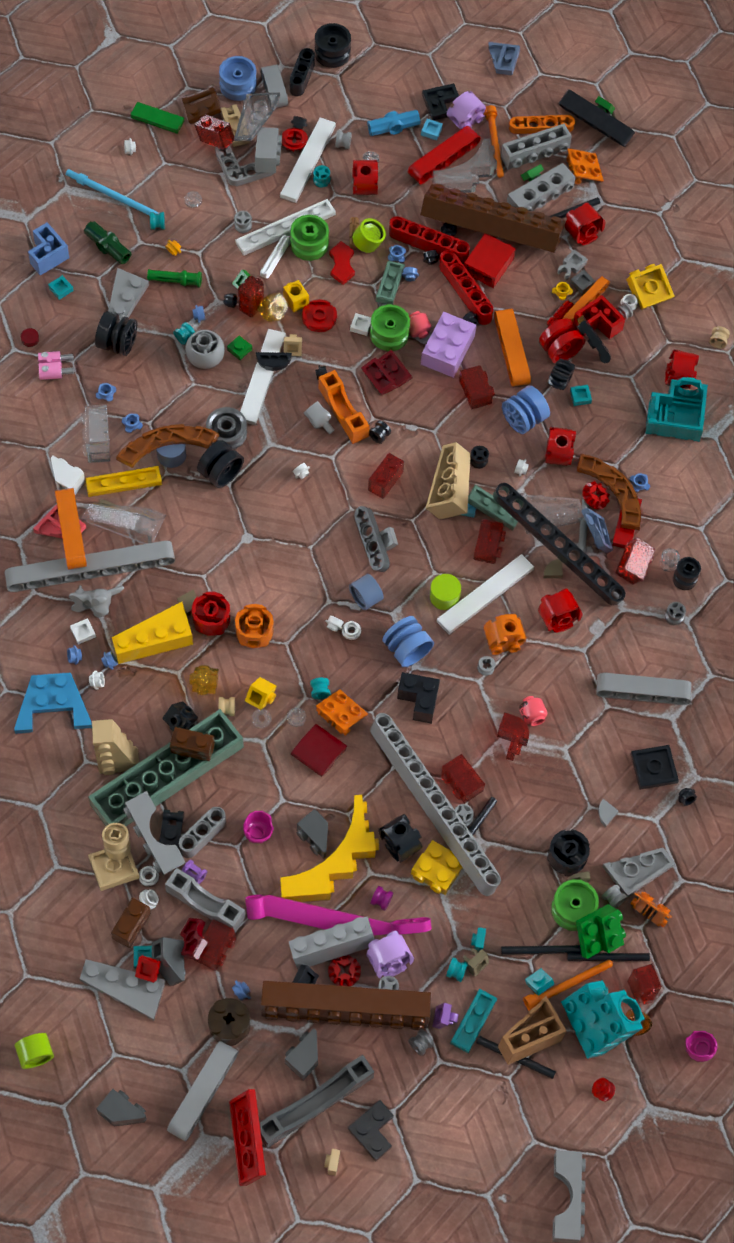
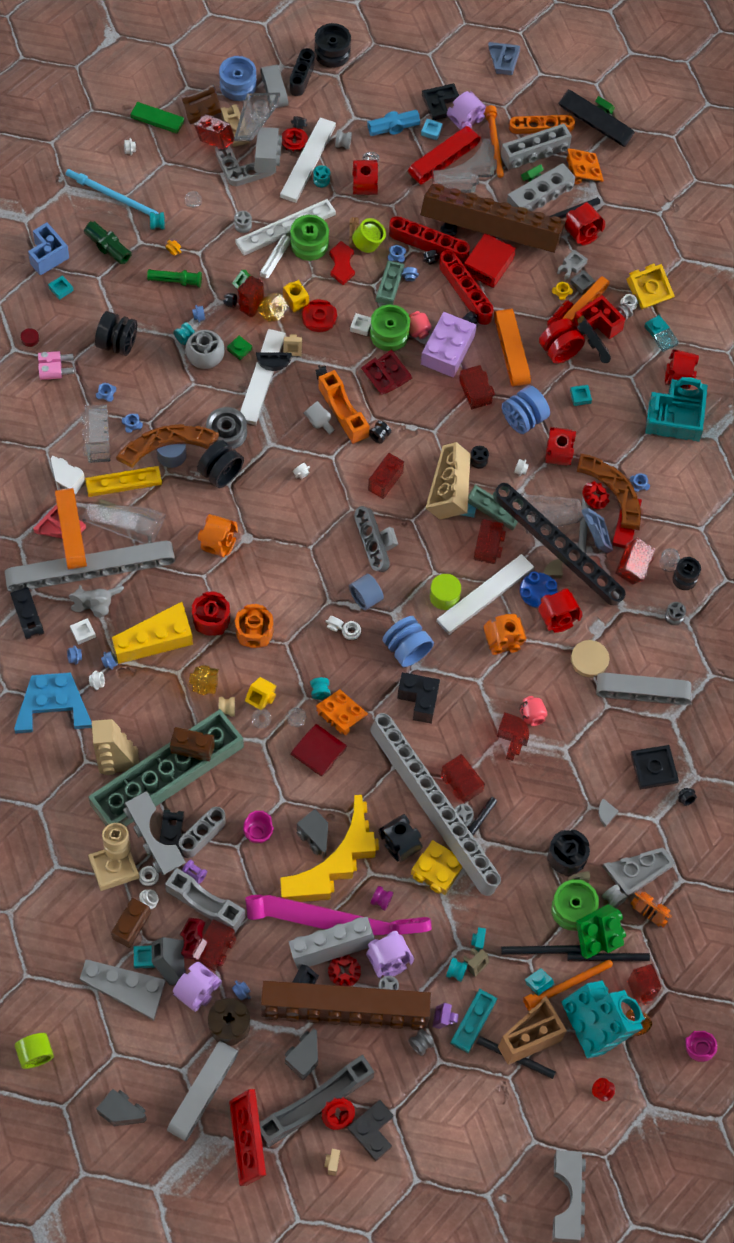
(27, 612): none -> black plate
(126, 293): light grey wing -> none
(147, 968): red plate -> none
(180, 716): black brick -> none
(187, 600): dark tan tile -> none
(196, 986): none -> lavender brick
(218, 535): none -> orange brick
(346, 1115): none -> red gear
(486, 659): light grey bush -> none
(535, 587): none -> blue dish
(561, 374): black gear -> none
(590, 658): none -> tan tile
(656, 325): none -> teal plate
(666, 339): none -> clear light blue plate
(719, 337): tan wheel -> none

